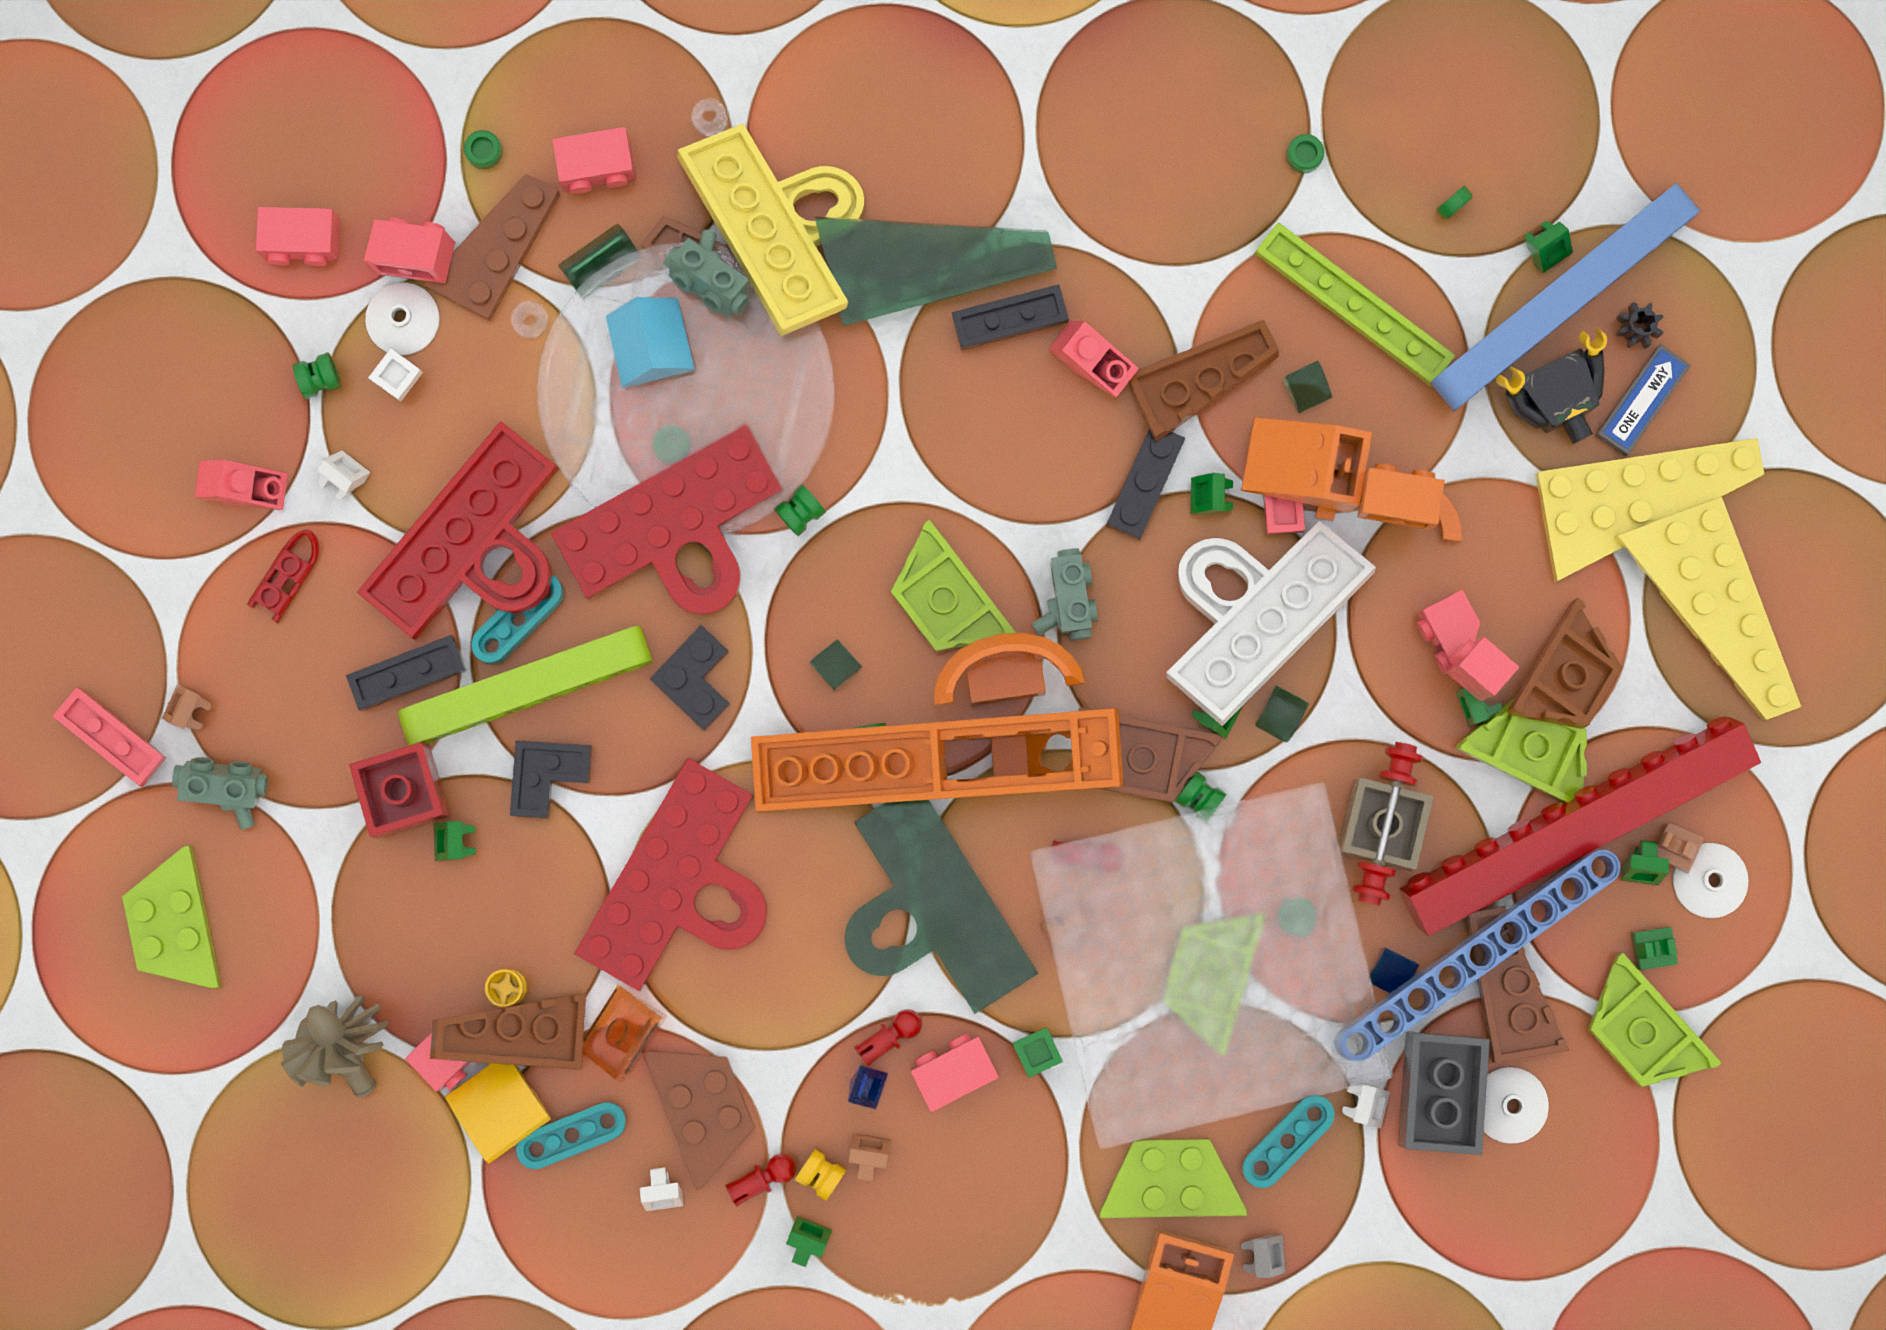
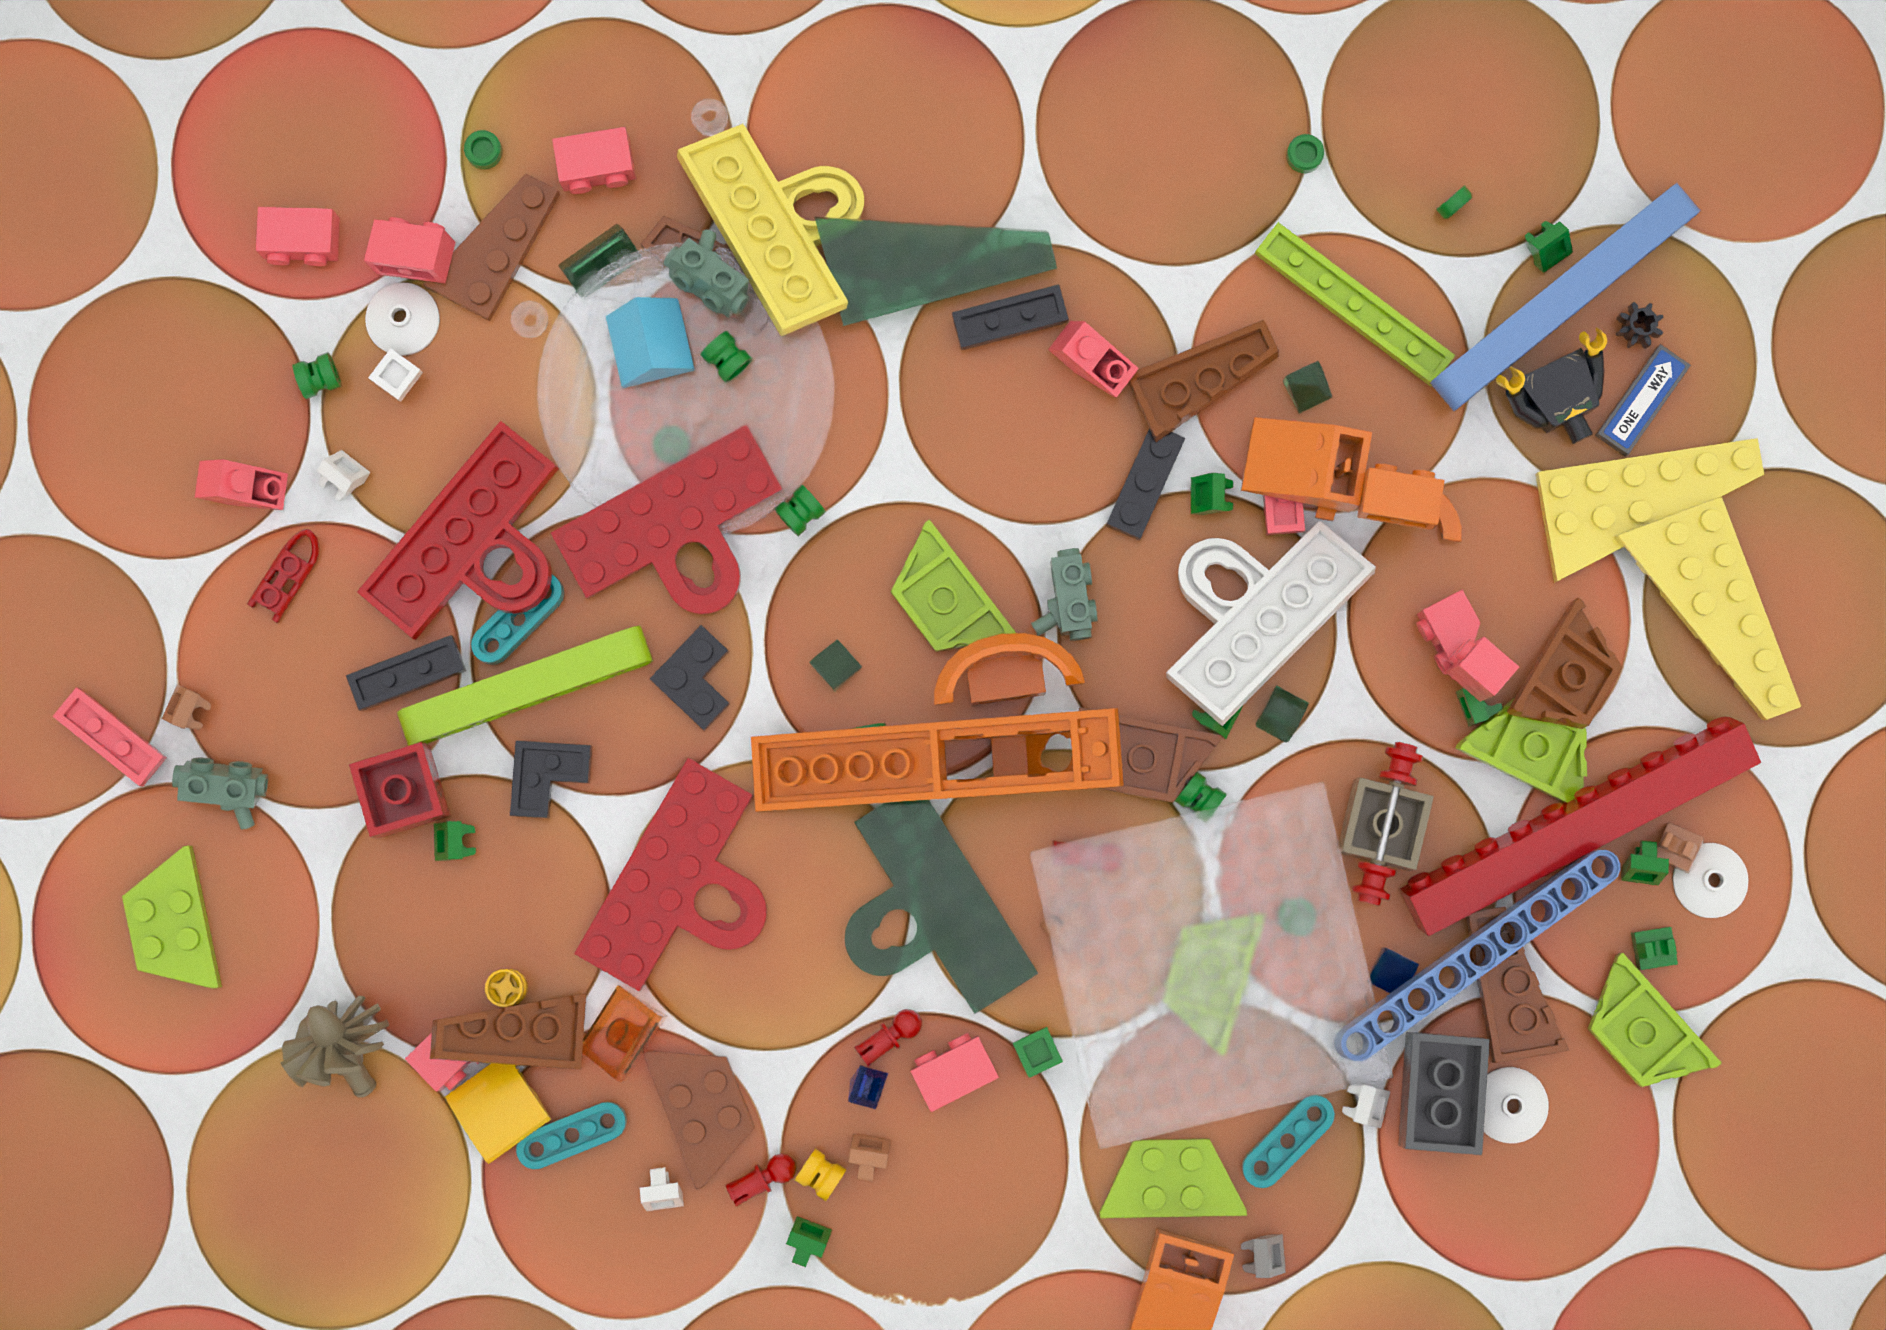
(726, 356): none -> green wheel

